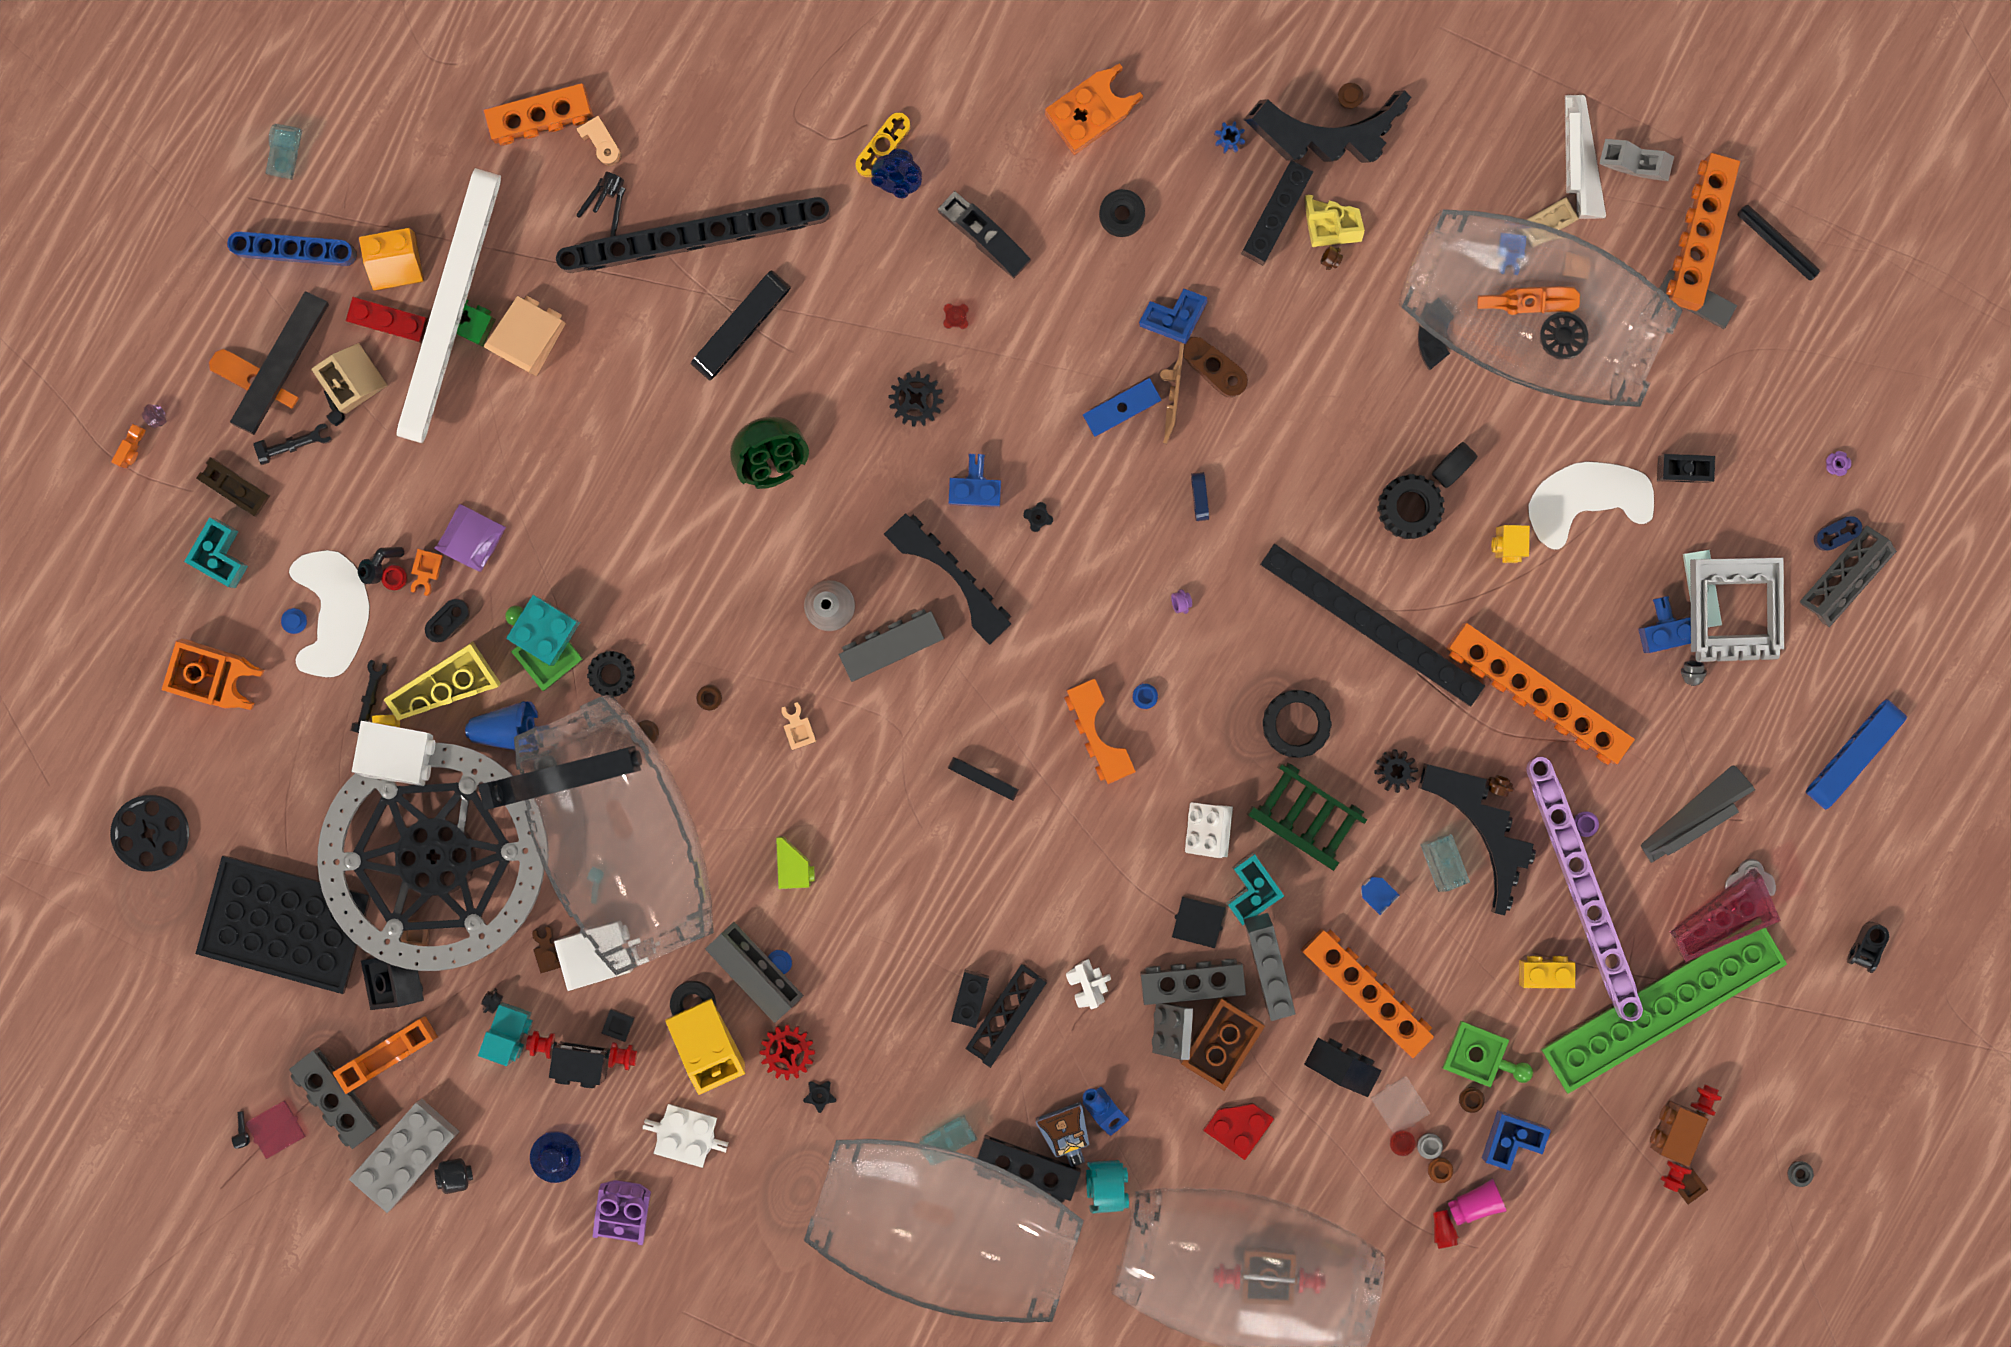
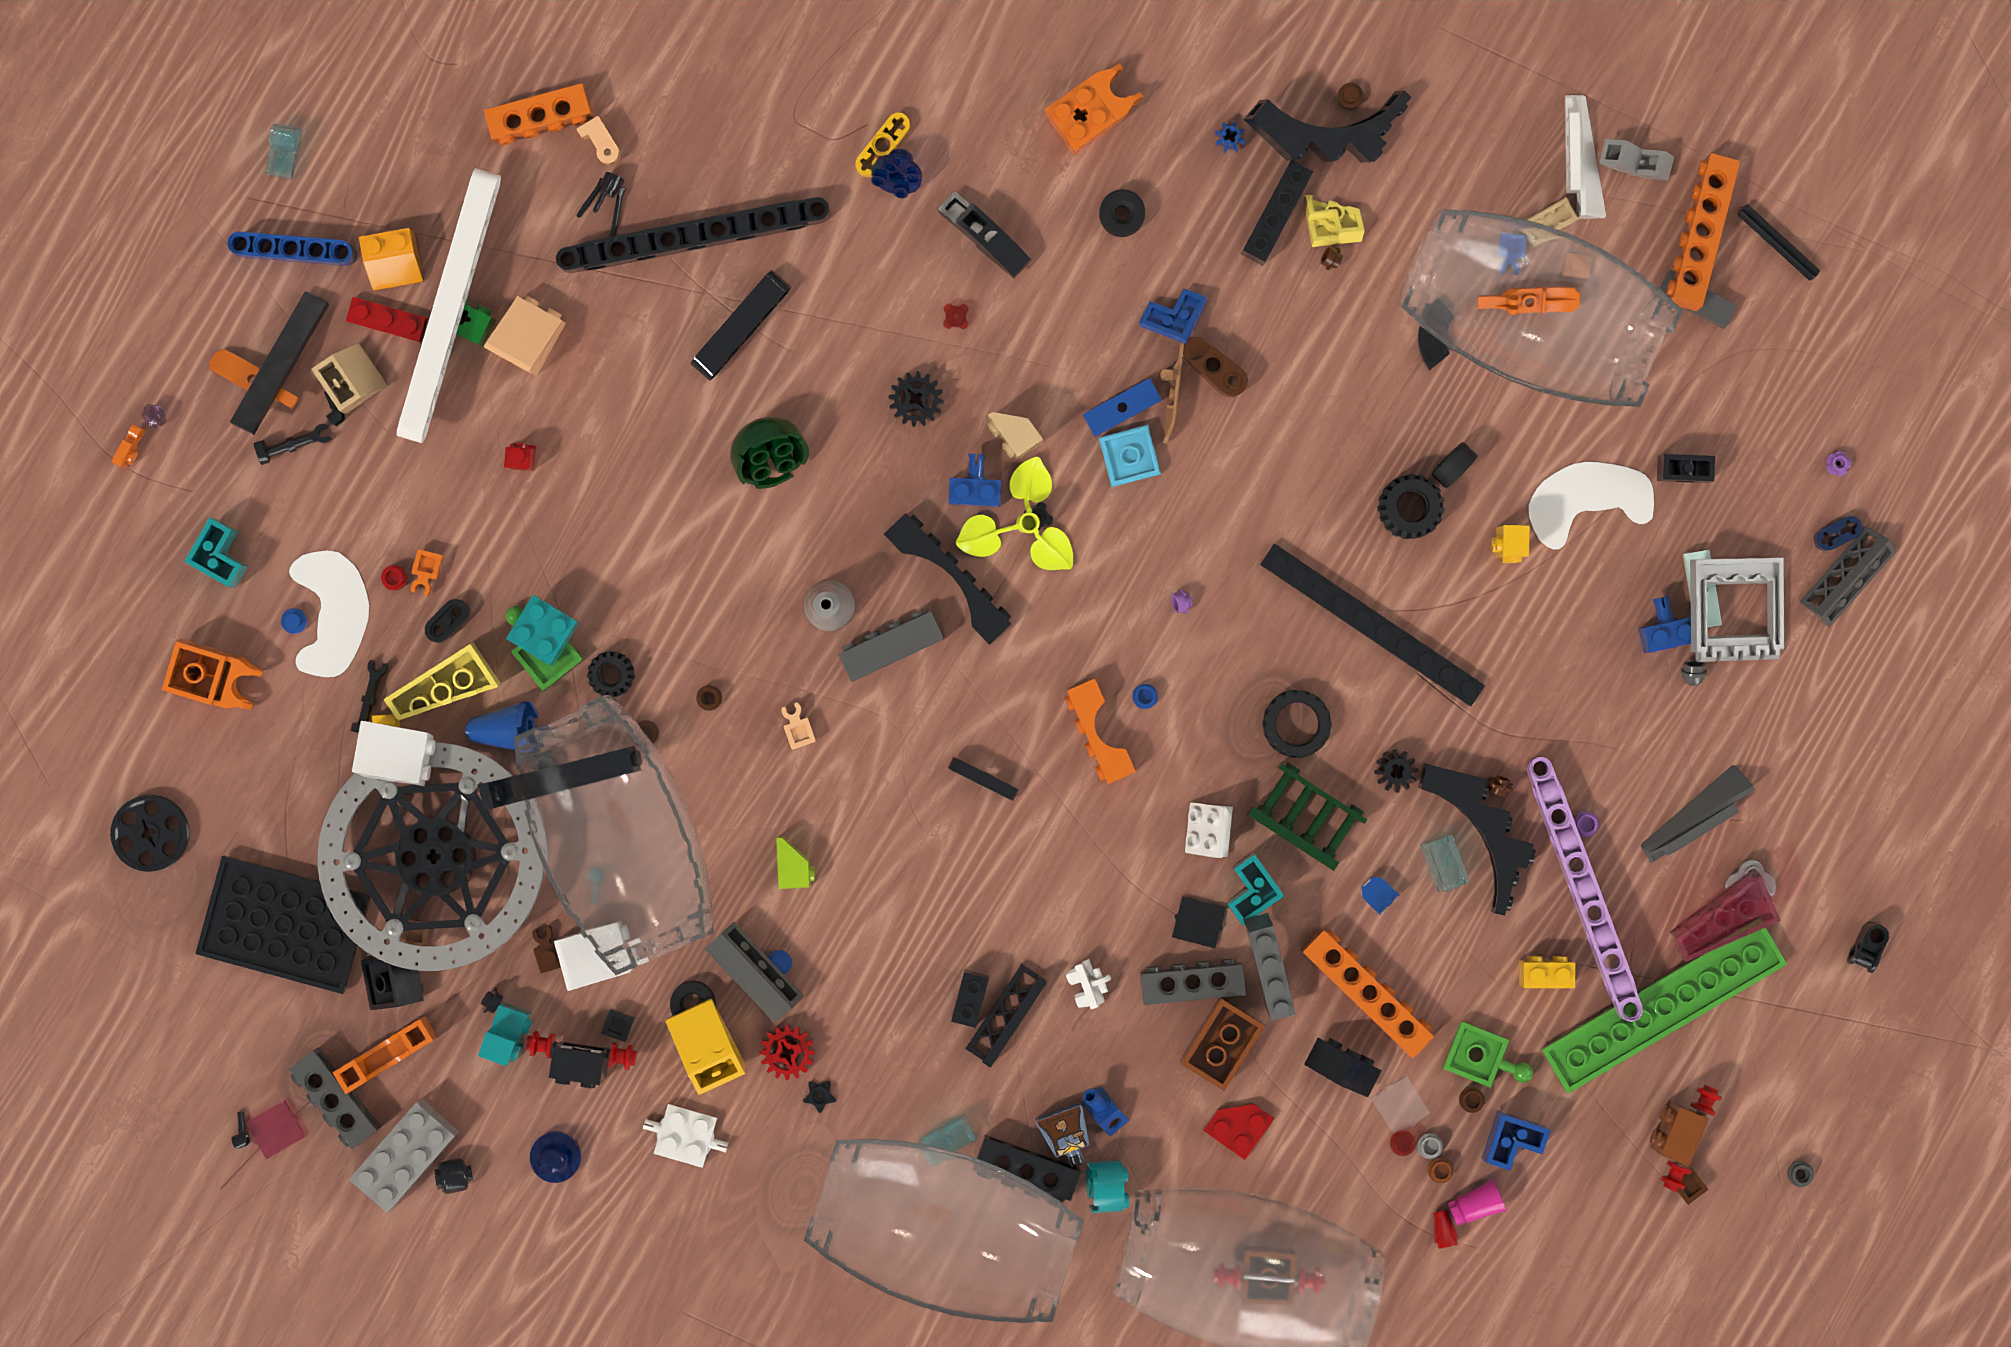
(233, 487): dark brown plate -> none
(371, 570): black plate -> none
(470, 538): medium lavender slope -> none
(520, 457): none -> red brick
(621, 1211): medium lavender slope -> none
(1017, 433): none -> tan slope
(1052, 548): none -> neon yellow plant
(1129, 456): none -> medium azure plate
(1172, 1031): dark grey plate -> none
(1200, 496): dark blue beam -> none
(1563, 335): black wheel -> none
(1617, 740): orange brick -> none
(1856, 754): blue beam -> none

